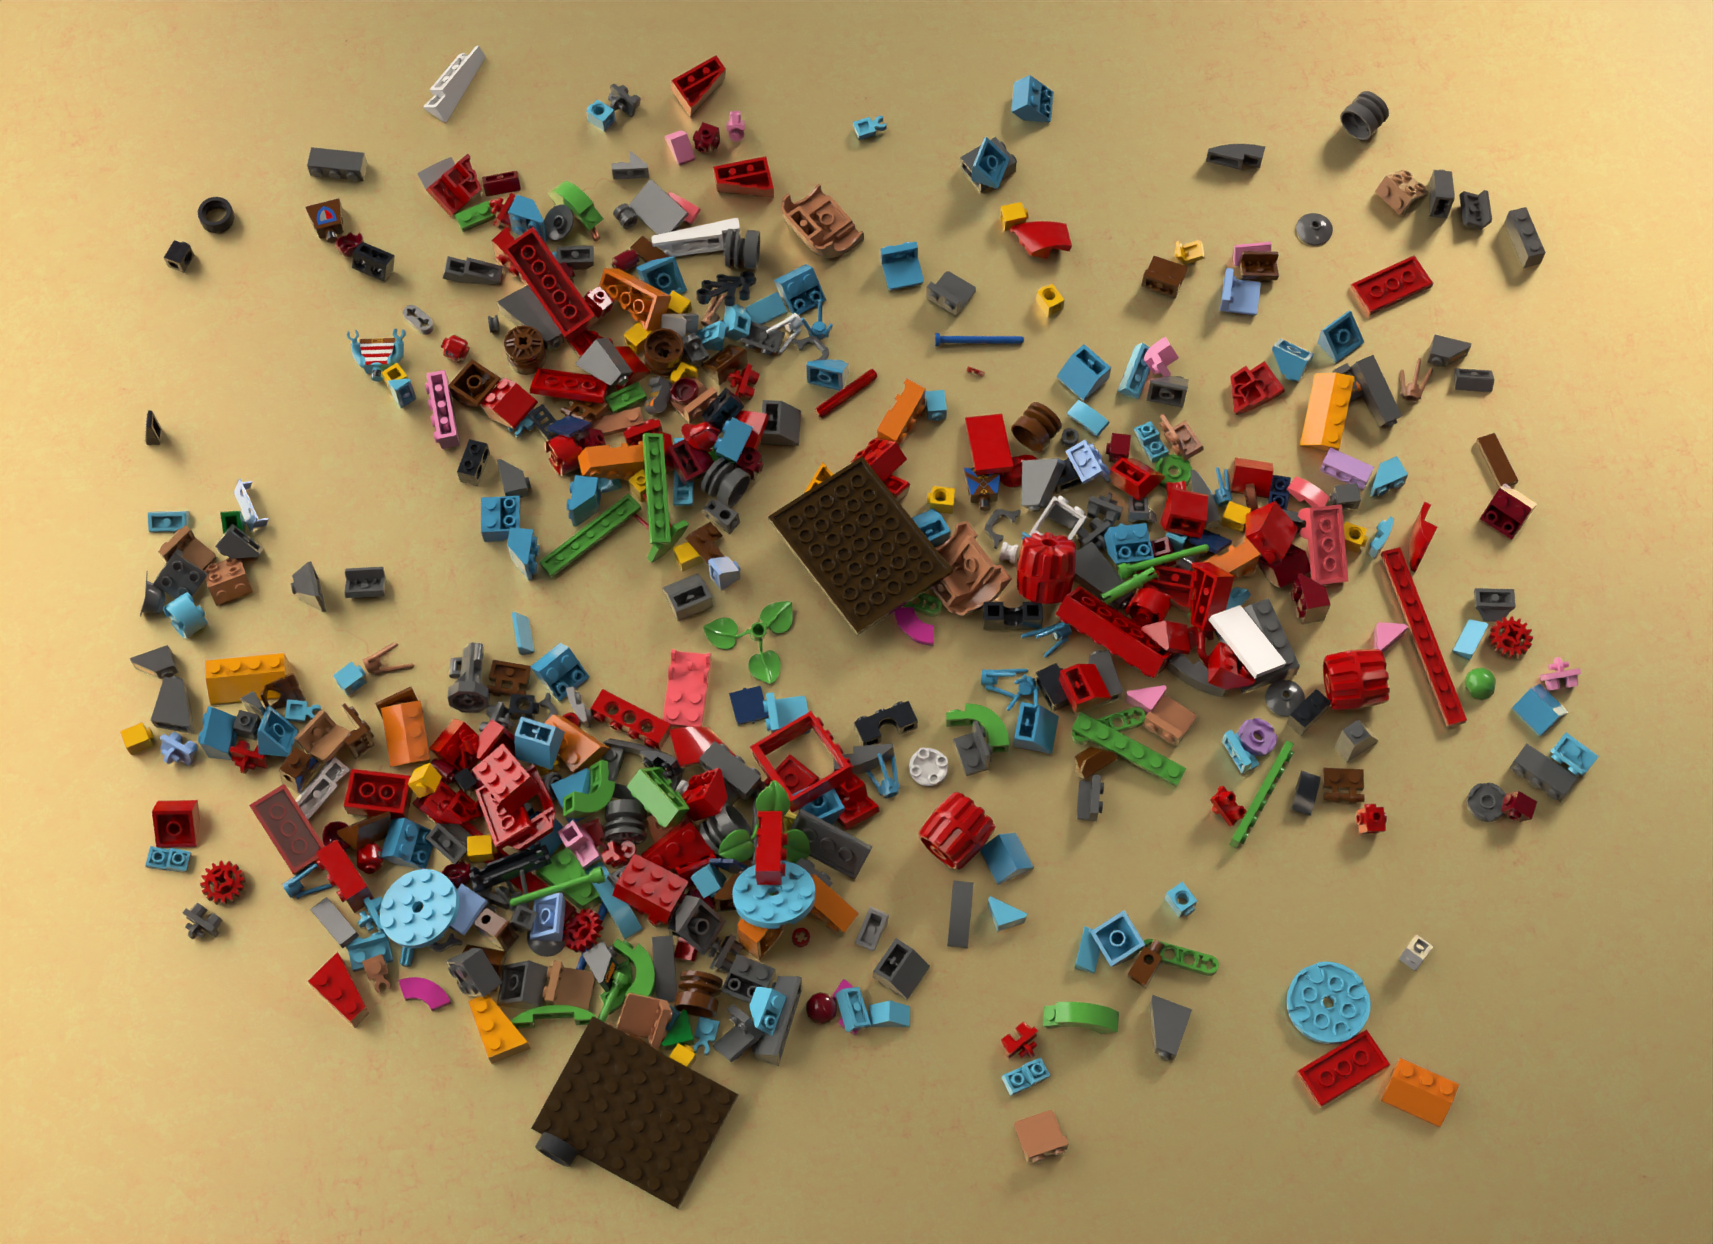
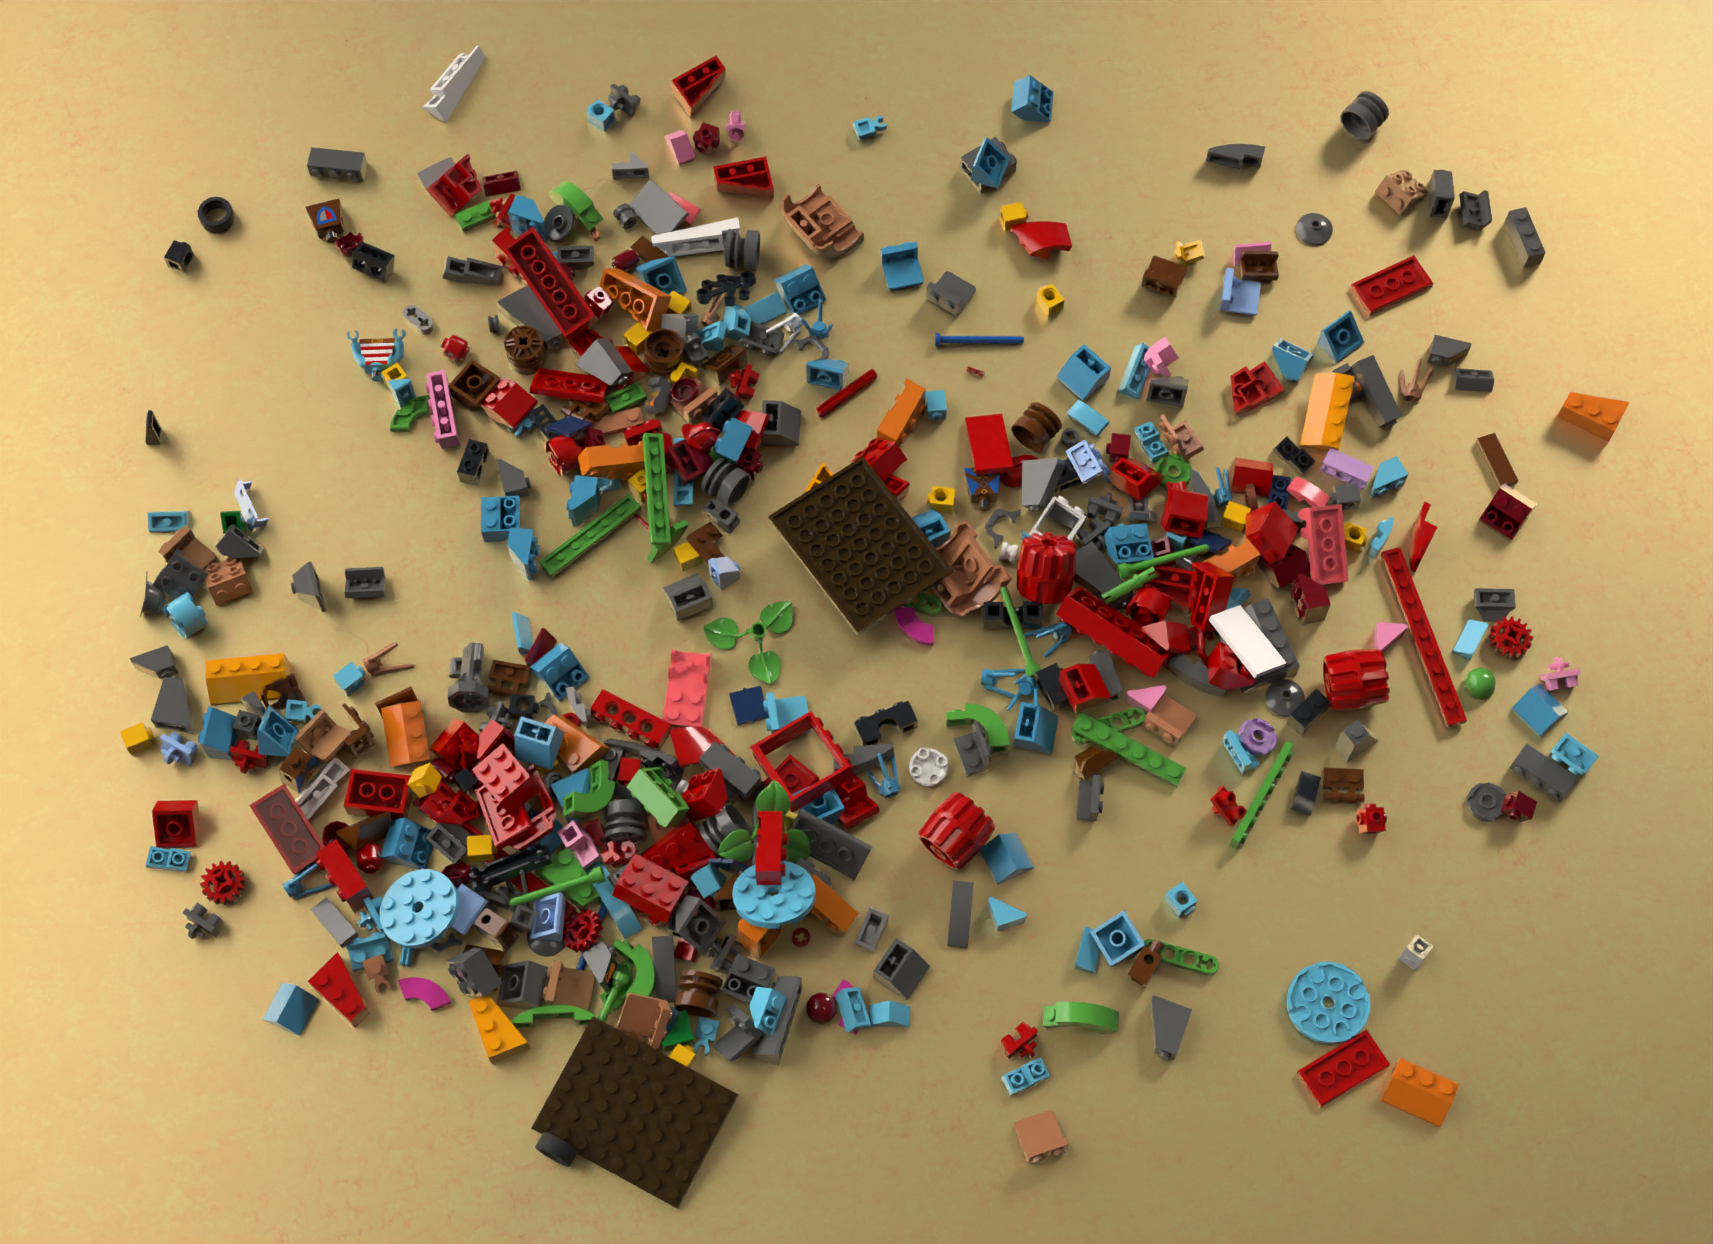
(291, 1008): none -> dark azure slope
(409, 413): none -> bright green tile
(540, 647): none -> dark red slope
(628, 769): none -> red brick
(1031, 666): none -> bright green piece
(1293, 456): none -> black slope
(1593, 413): none -> orange wedge

